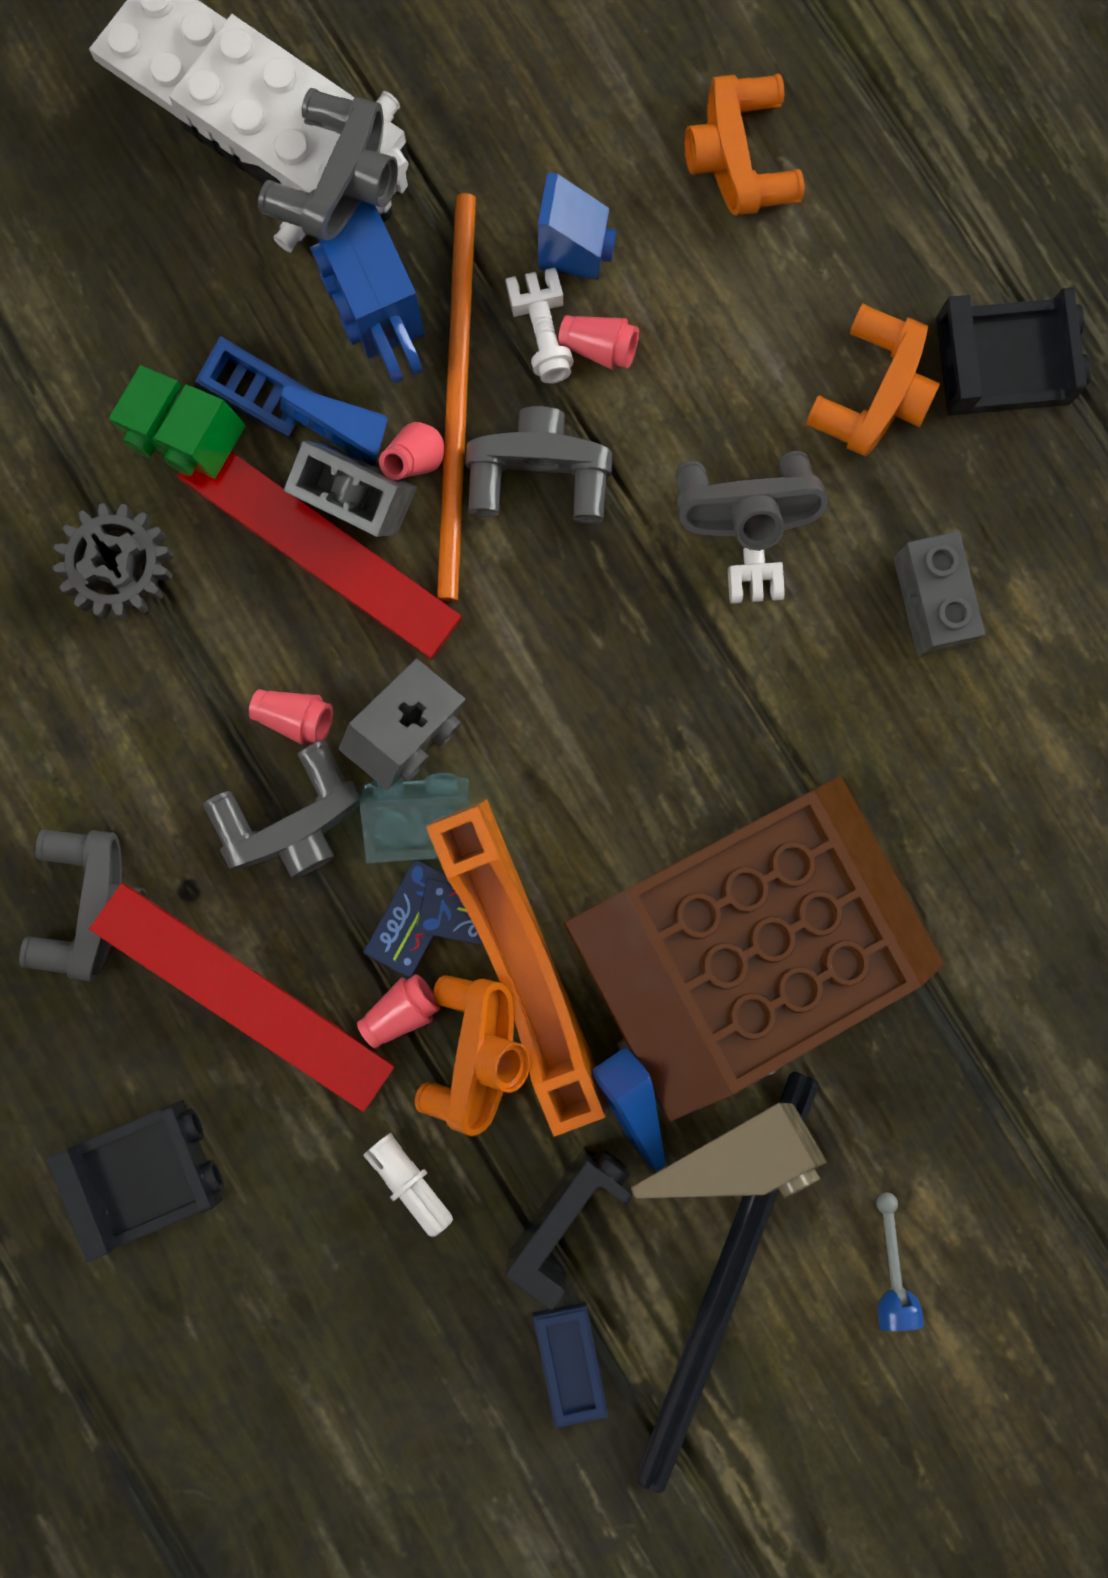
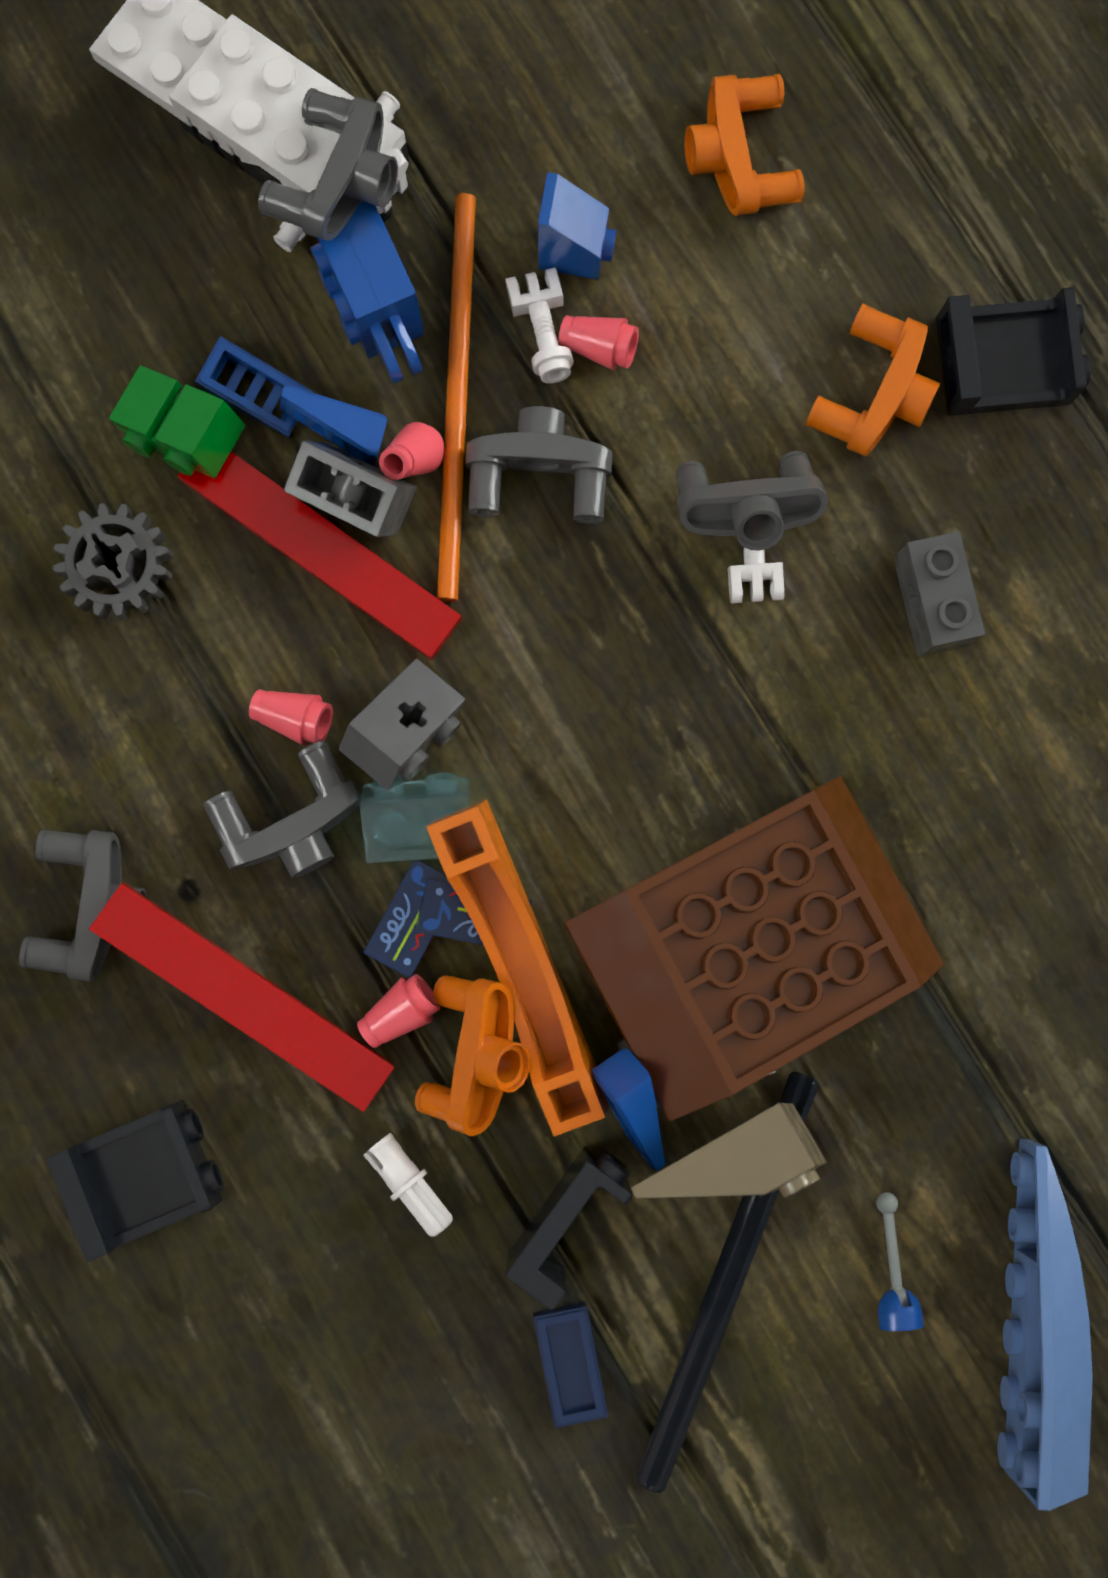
(1046, 1342): none -> medium blue wedge

